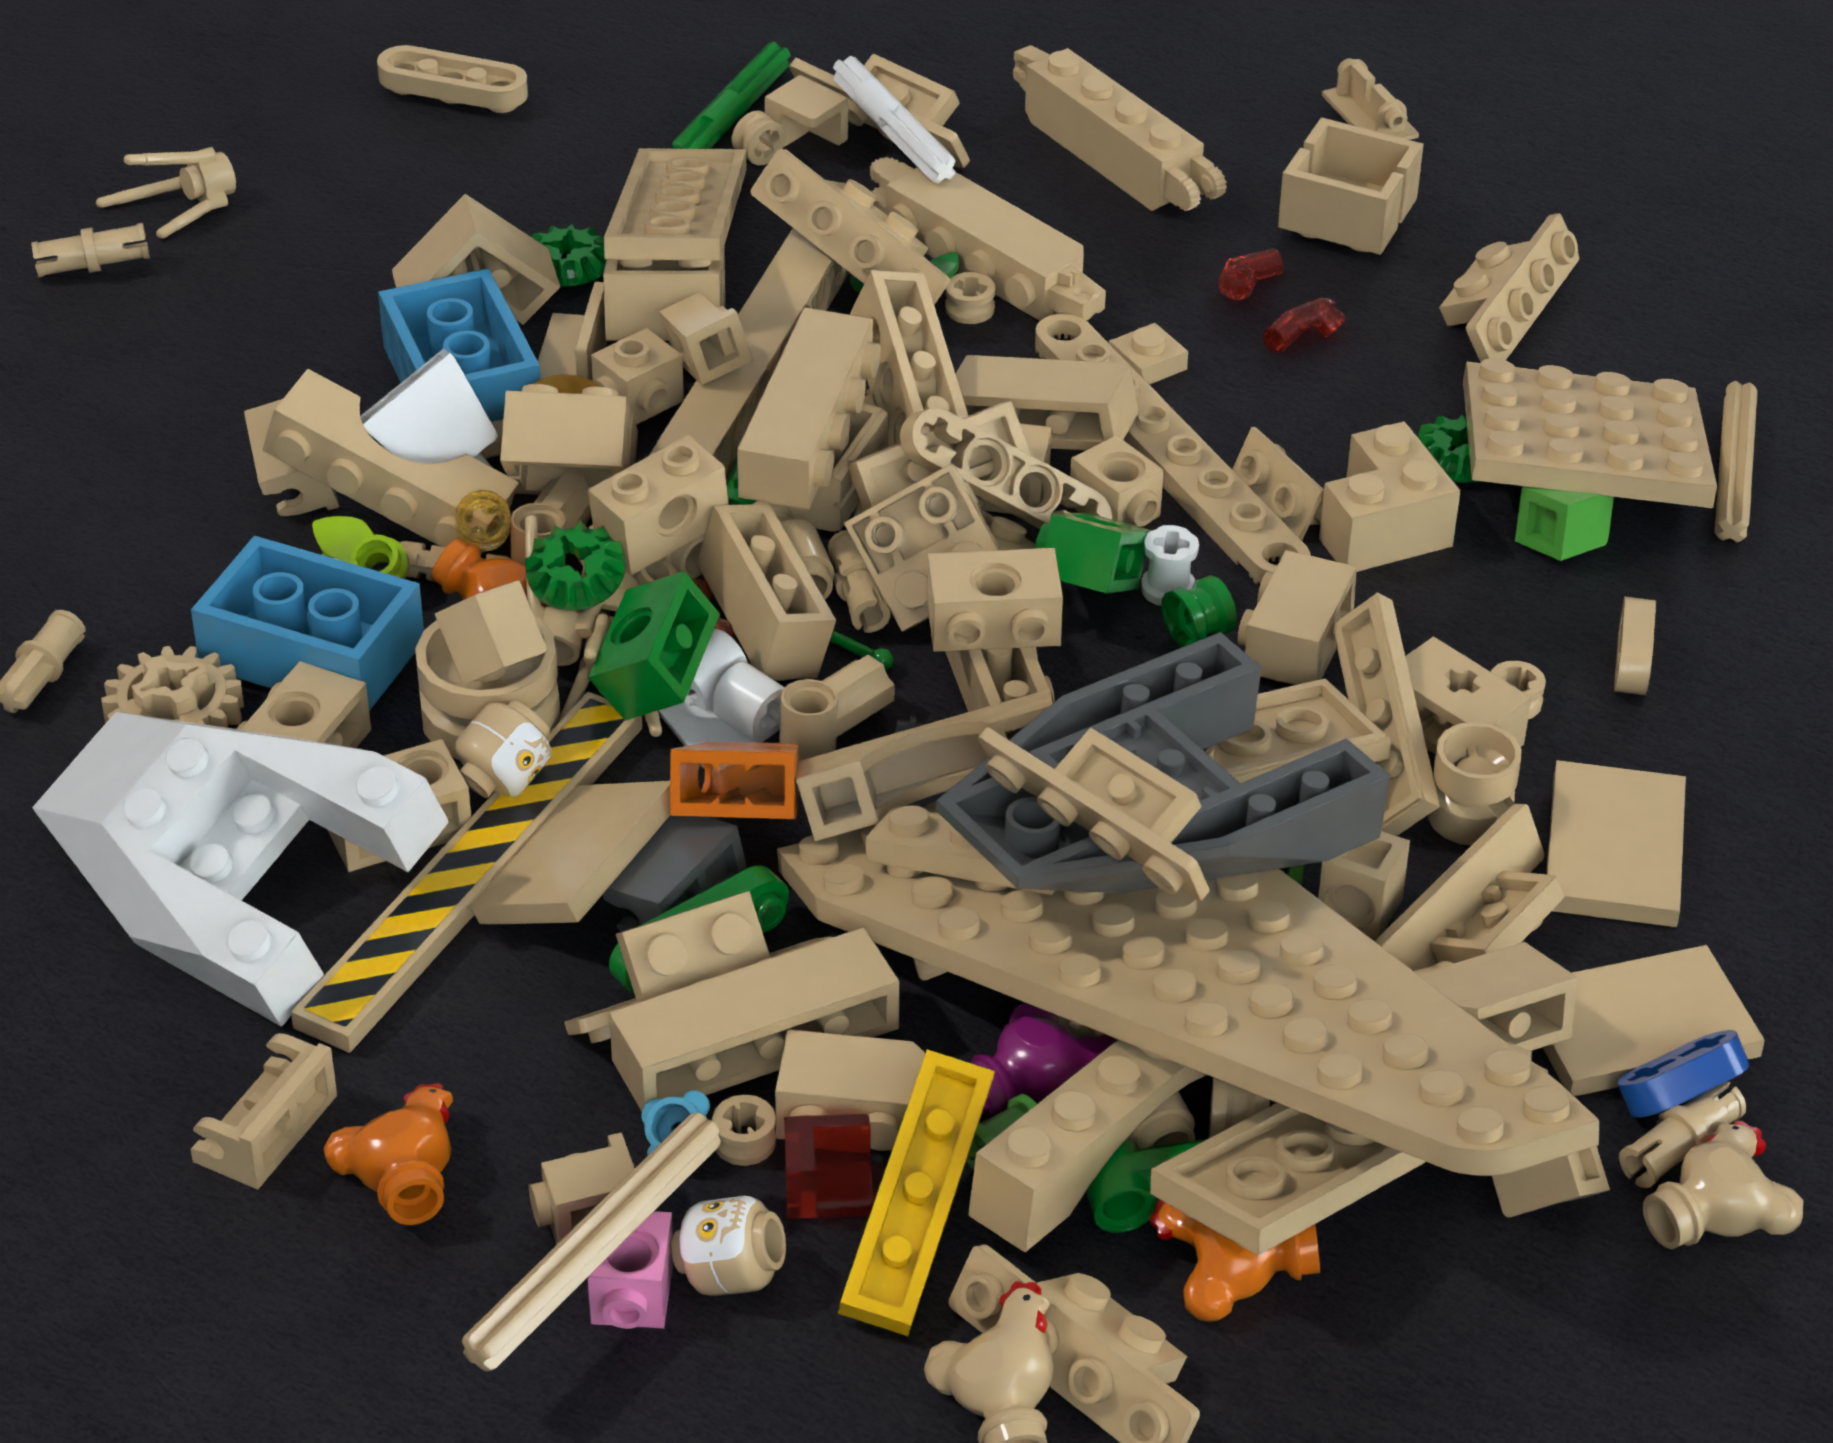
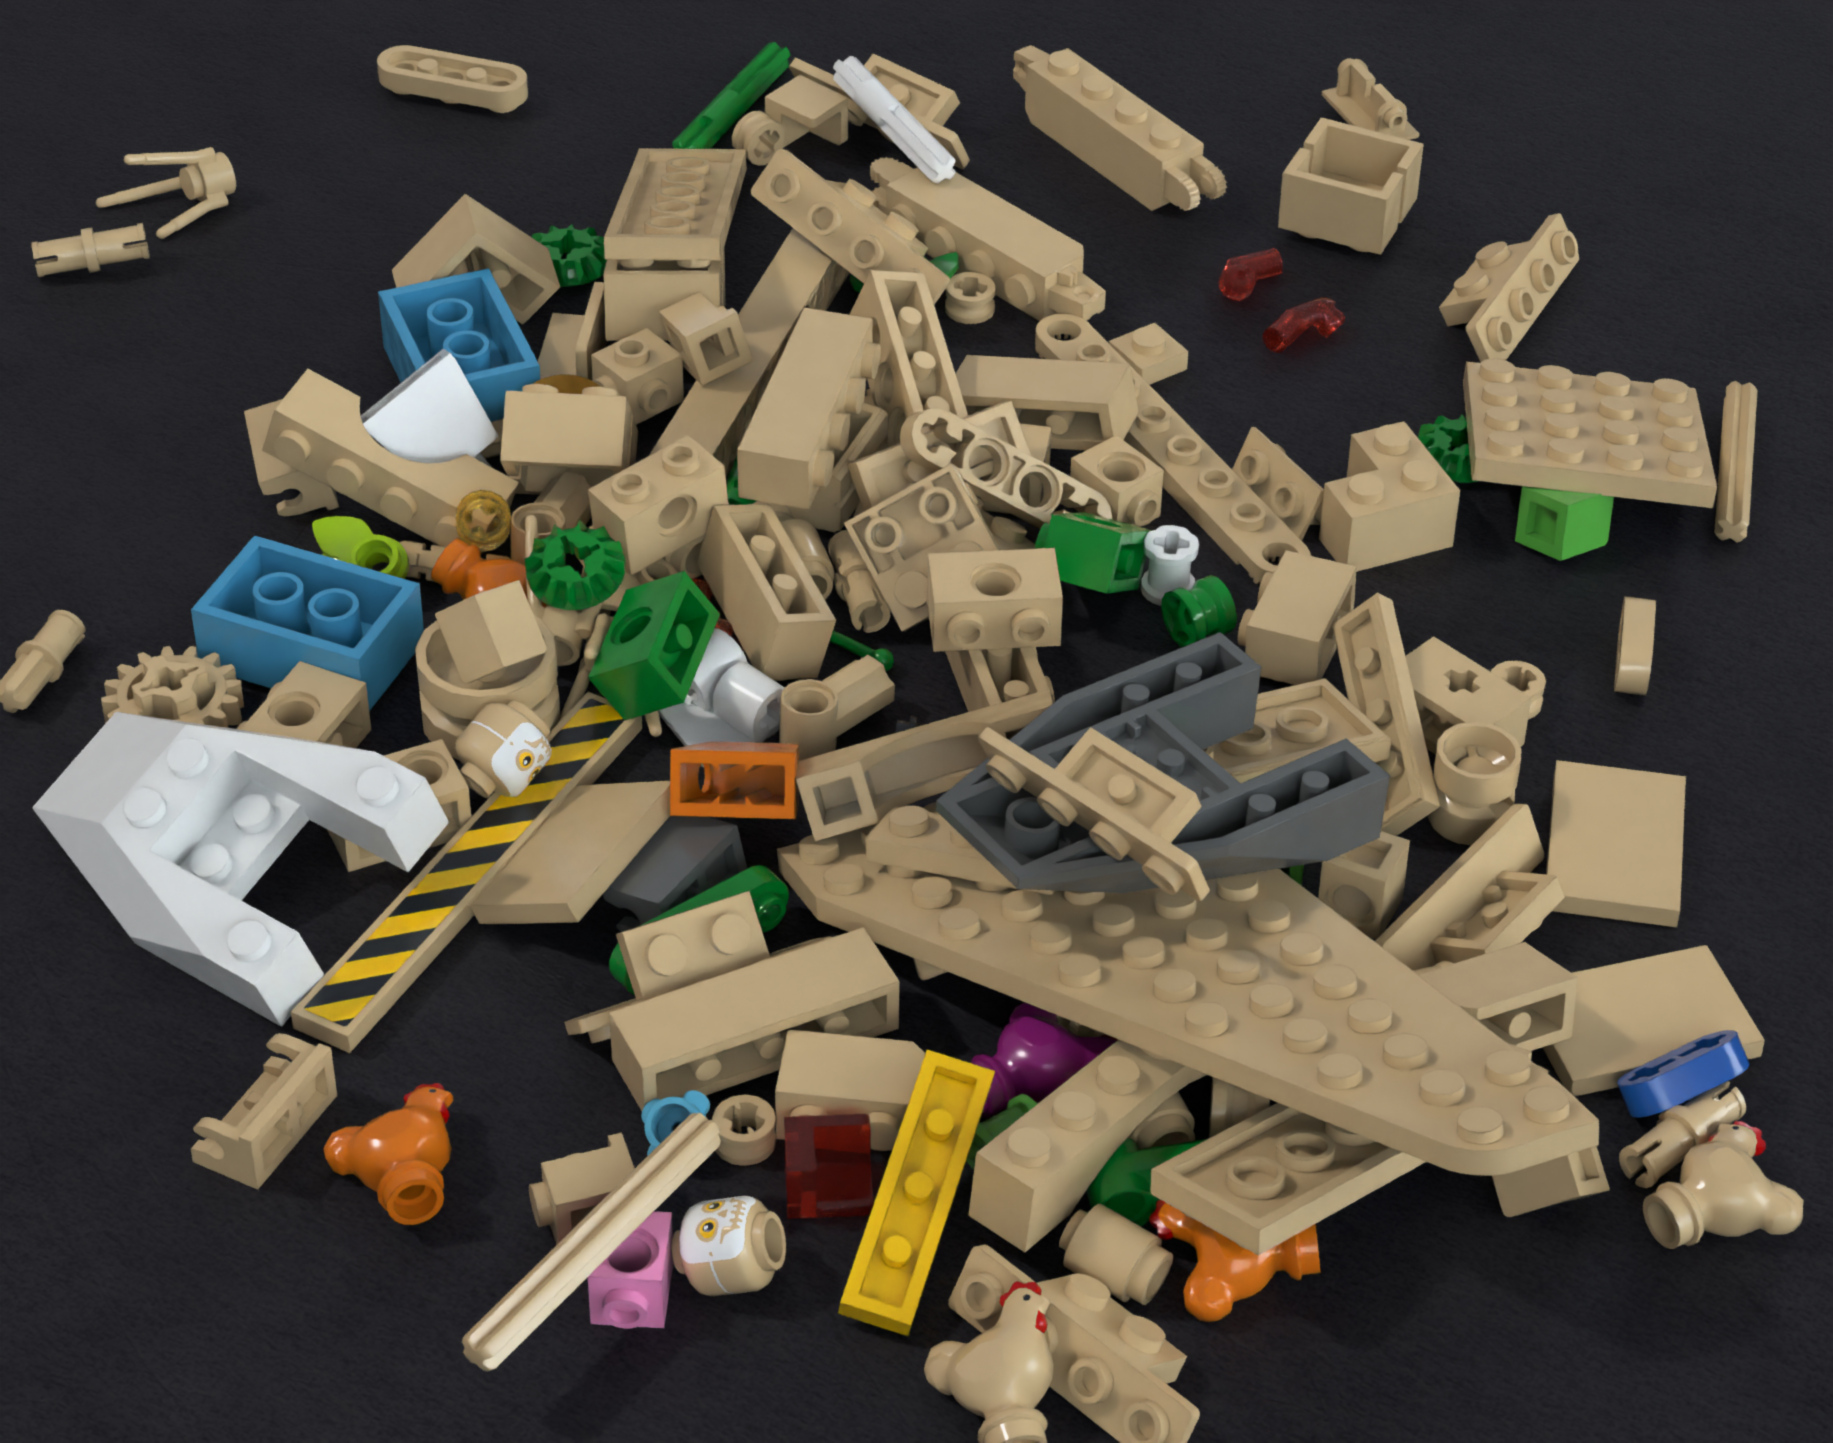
(1115, 1253): none -> tan brick

